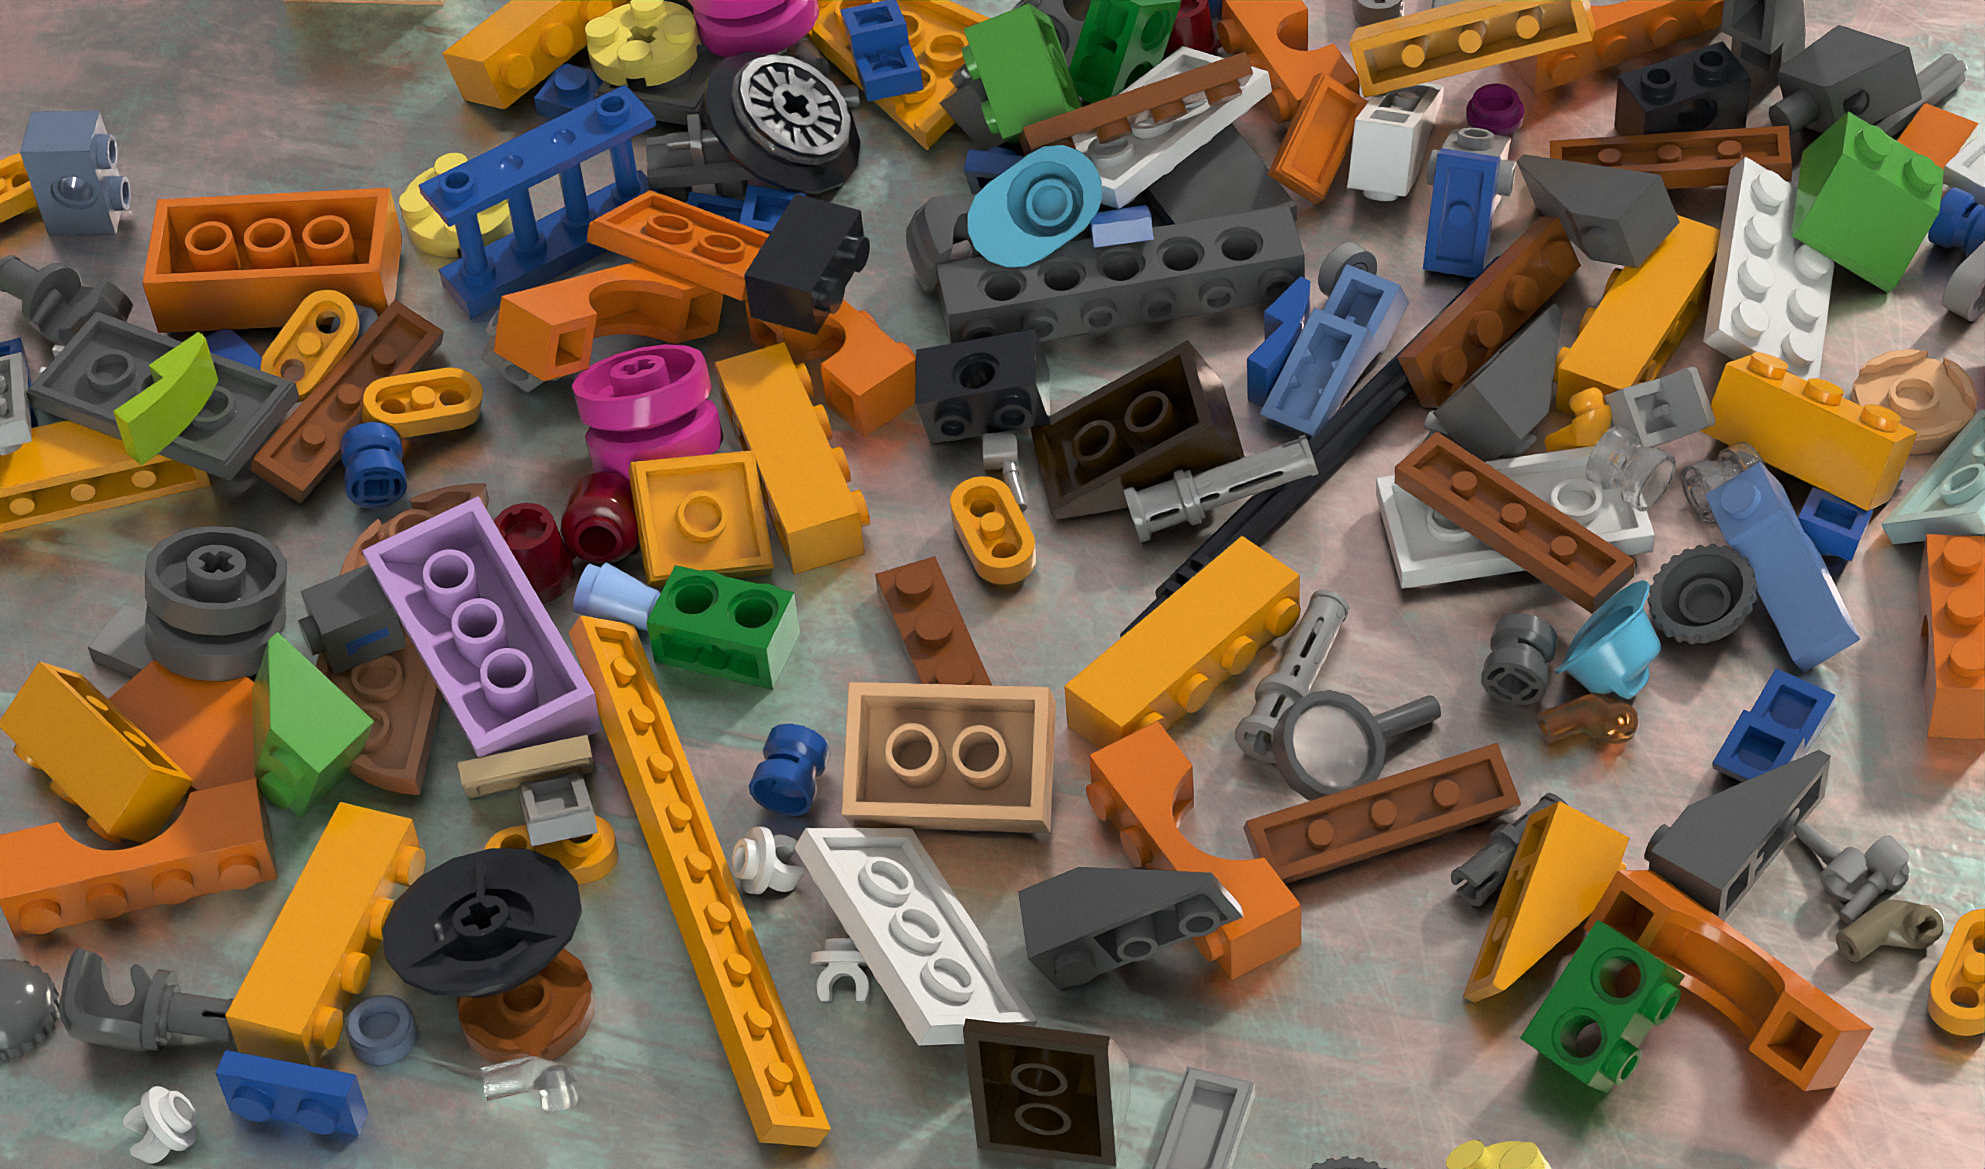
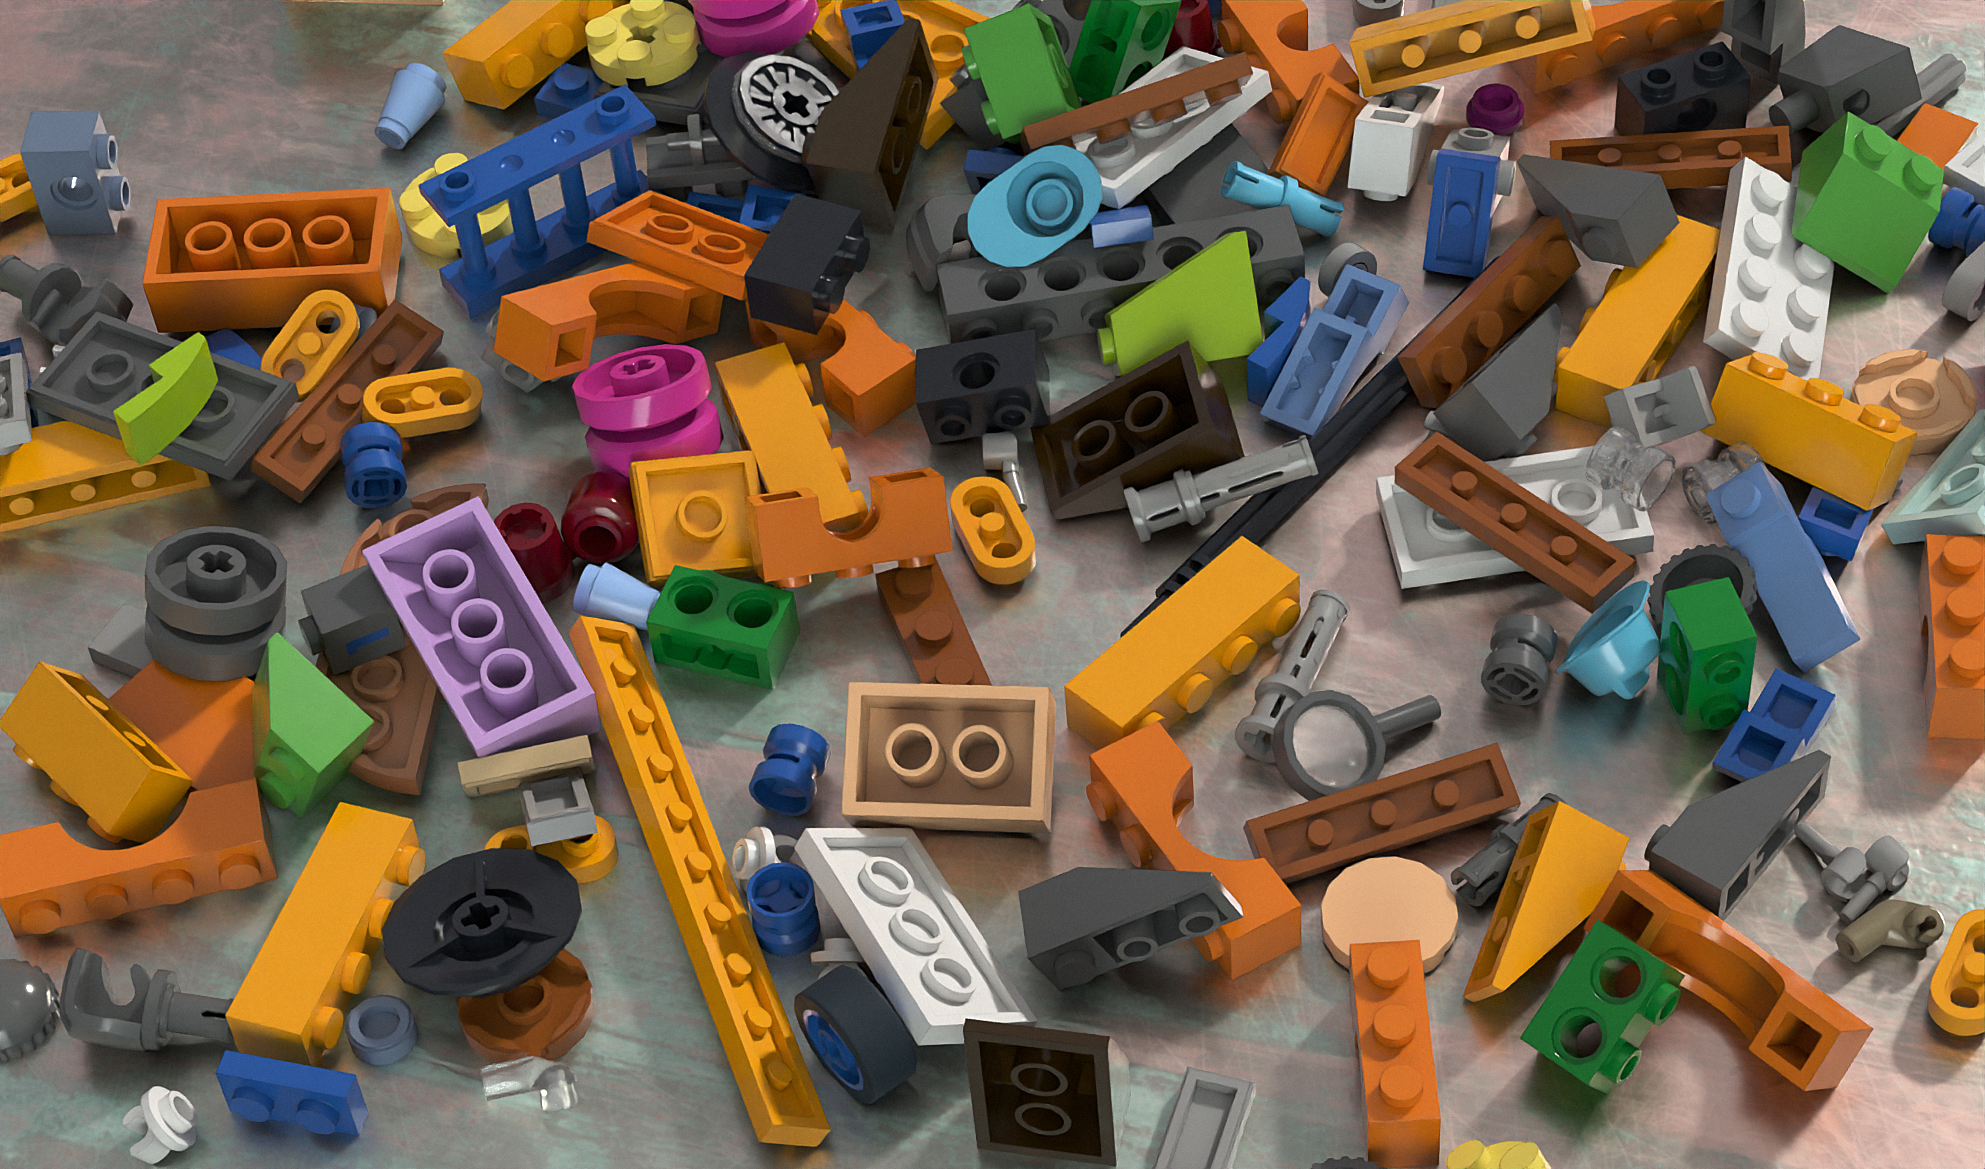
(410, 103): none -> light blue cone
(783, 909): none -> blue wheel
(855, 1034): none -> black wheel
(874, 129): none -> dark brown slope
(903, 525): none -> orange arch
(1199, 301): none -> lime slope
(1265, 192): none -> medium azure pin
(1389, 902): none -> light nougat tile
(1394, 1054): none -> orange arch
(1591, 422): light orange arm -> none
(1592, 716): clear orange arm -> none
(1706, 655): none -> green brick

